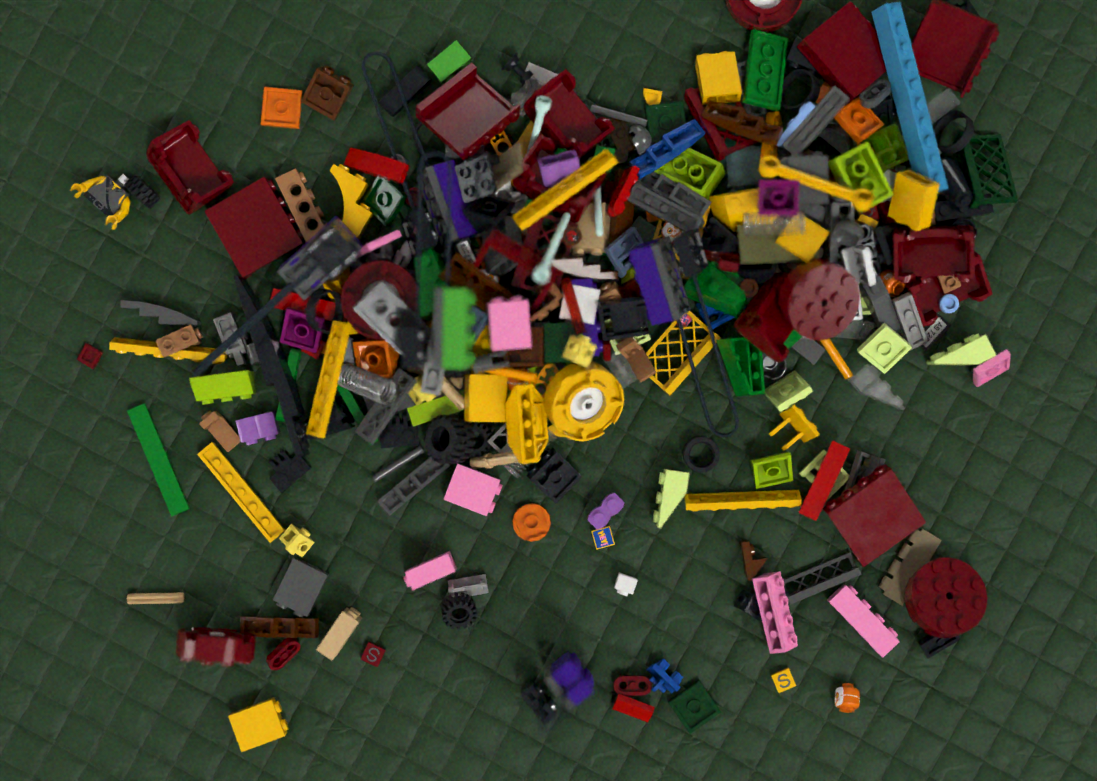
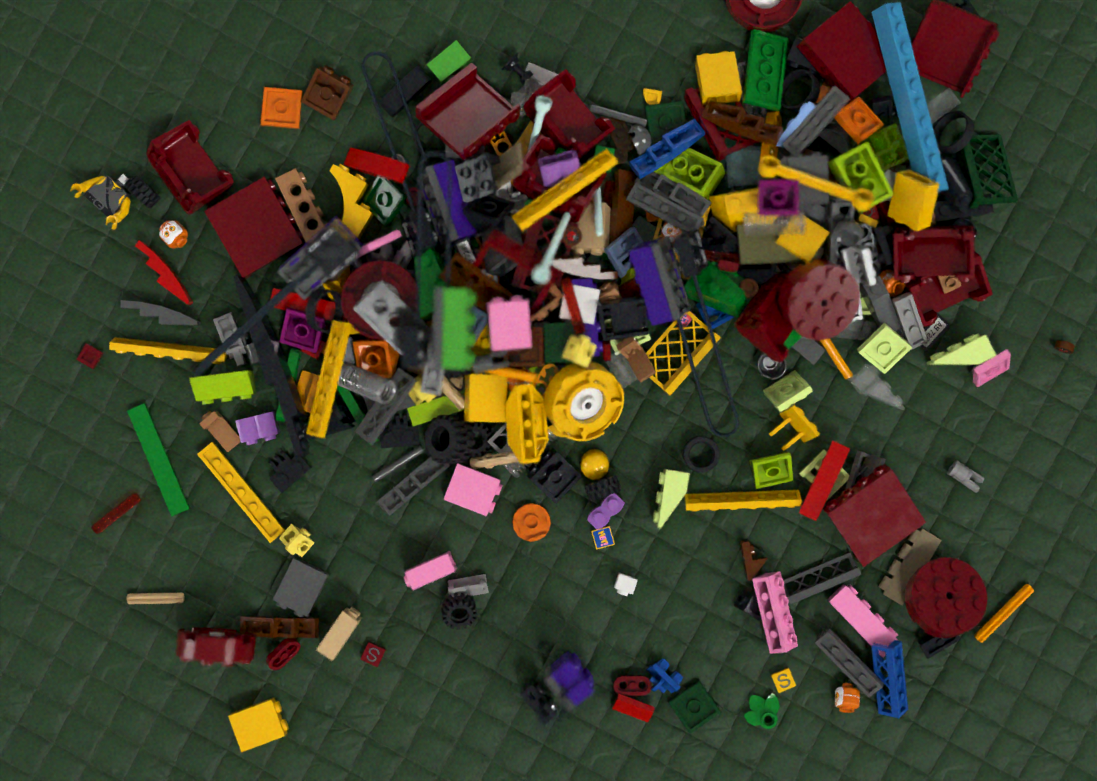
(116, 513): none -> clear red axle
(168, 277): none -> red slope
(173, 234): none -> head
(179, 340): medium nougat bracket -> none
(307, 388): none -> light orange panel
(594, 464): none -> yellow hair
(603, 487): none -> black tyre
(622, 192): red hinge -> none
(743, 365): green wedge -> none
(760, 709): none -> green plate
(848, 662): none -> dark grey fence
(875, 93): dark grey plate -> none
(895, 681): none -> blue fence
(948, 303): light blue tile -> none
(963, 475): none -> light grey hinge
(1004, 613): none -> light orange axle
(1064, 346): none -> reddish brown tile

